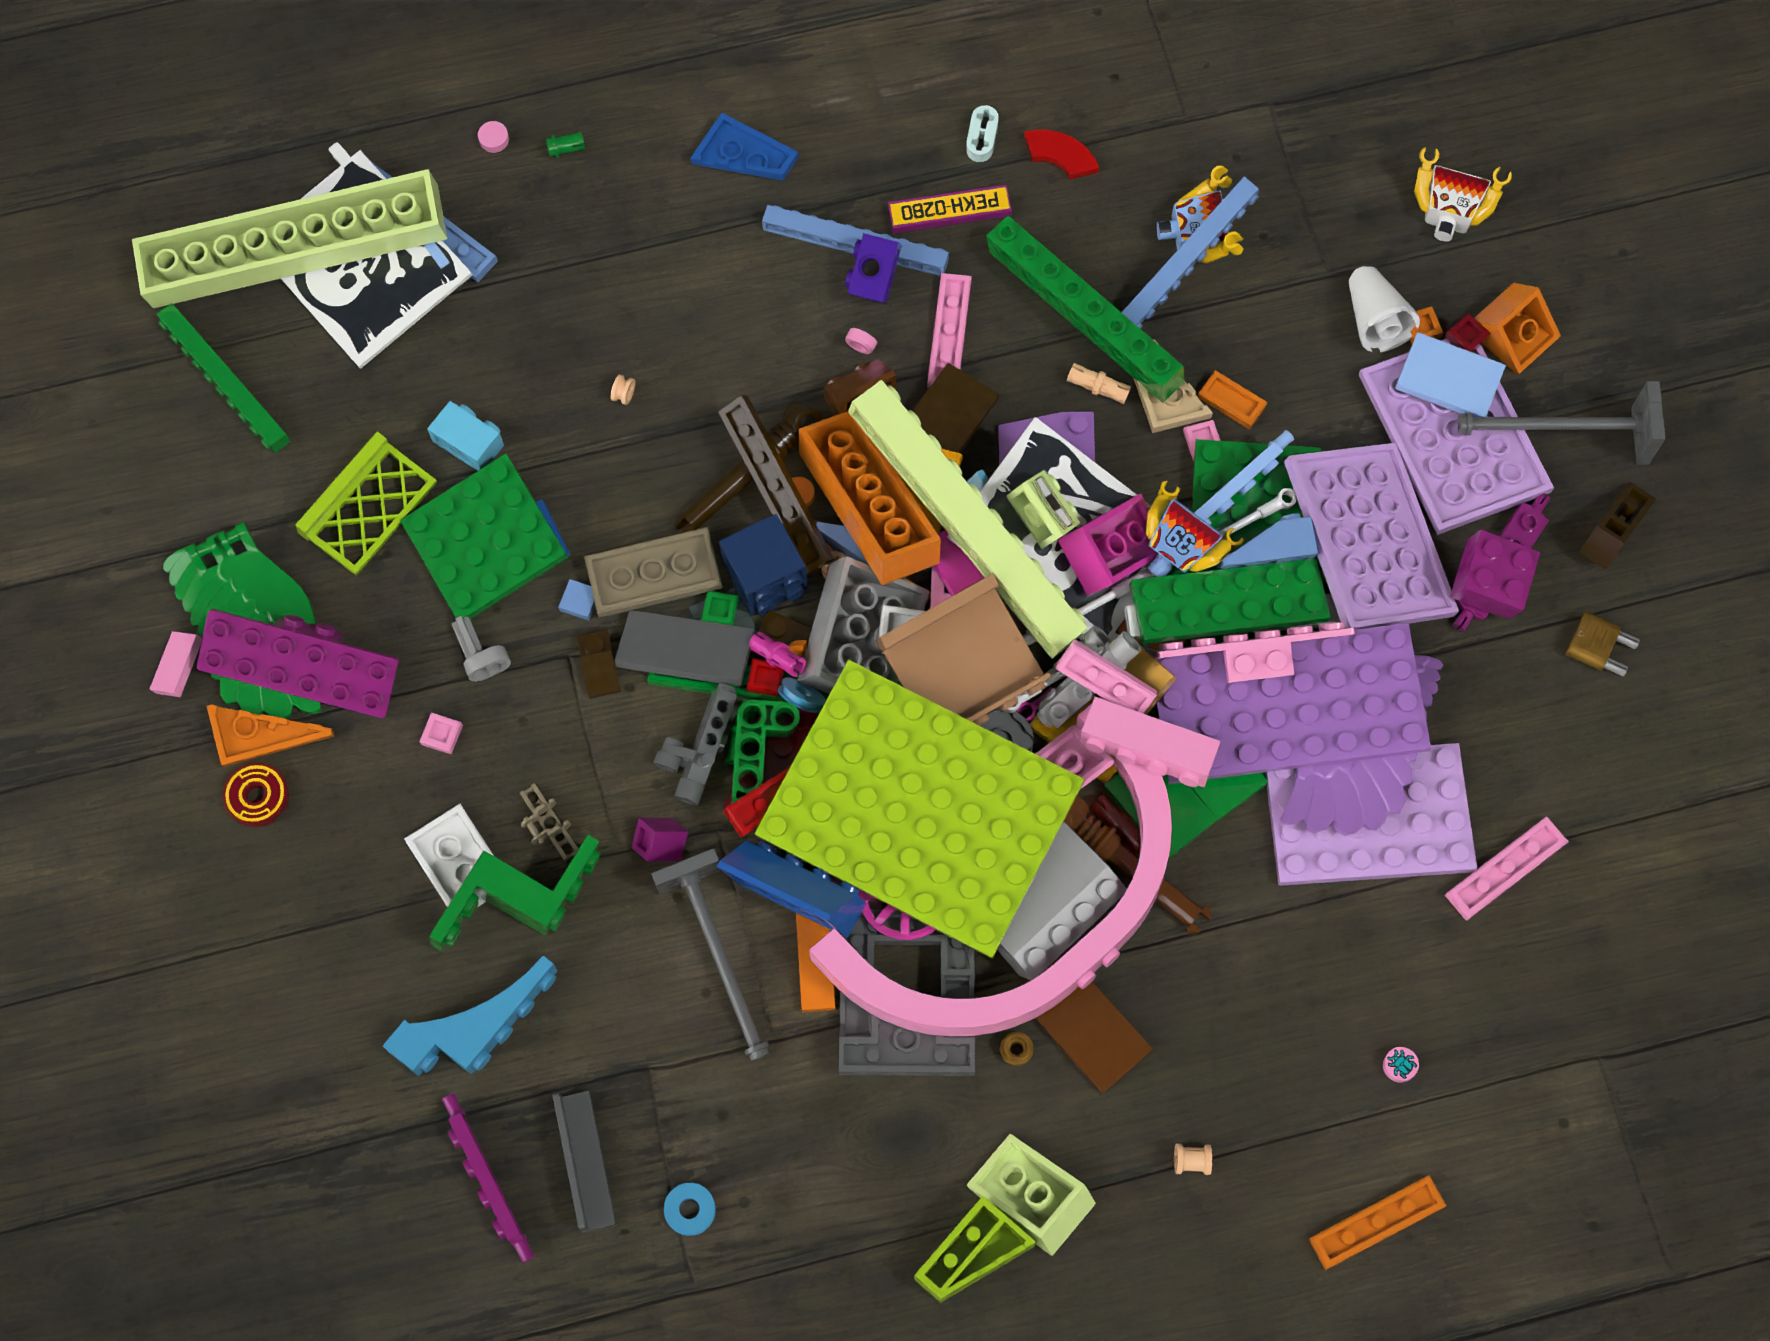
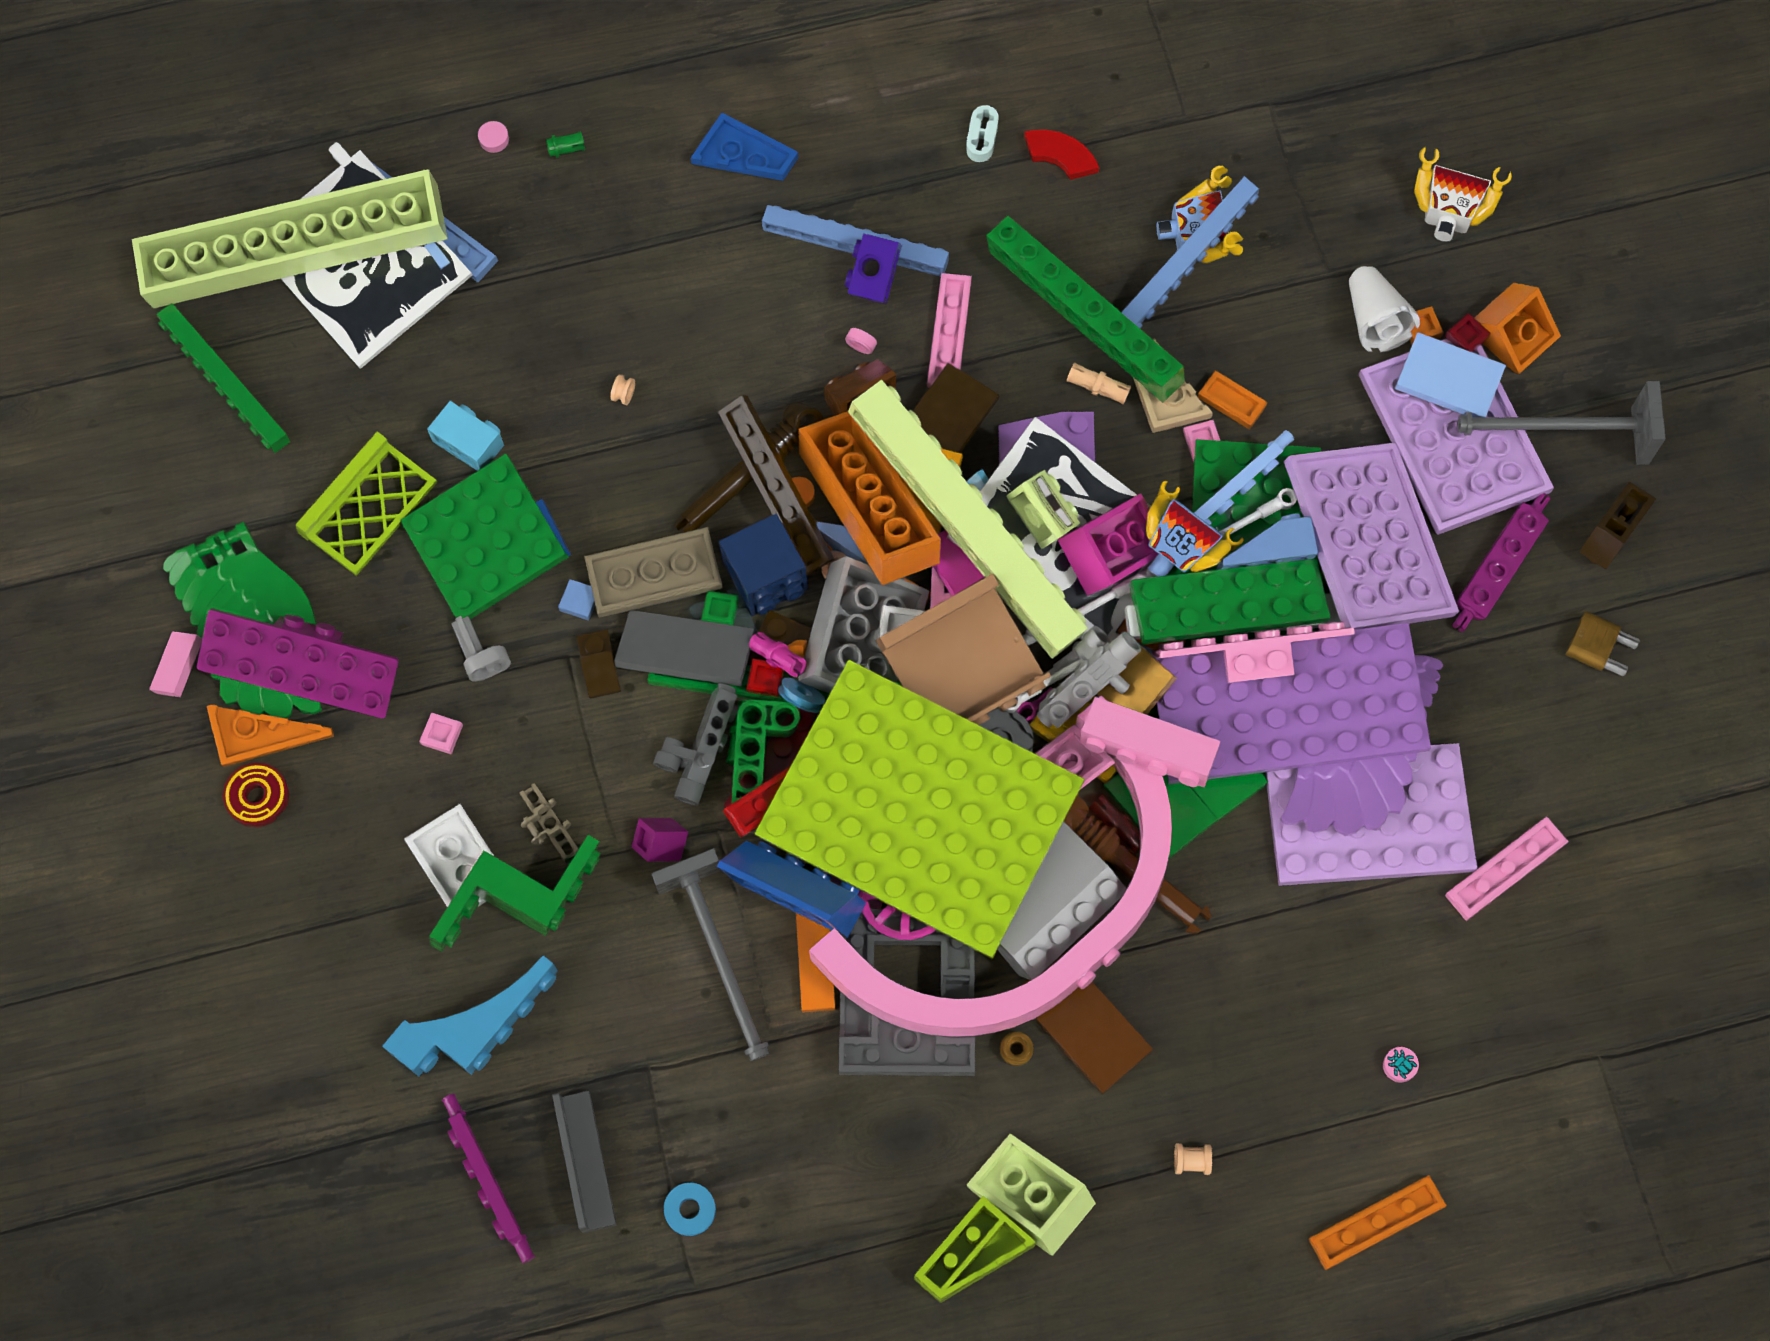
(949, 209): tile -> none
(1105, 678): bright pink tile -> none
(1495, 574): magenta brick -> none

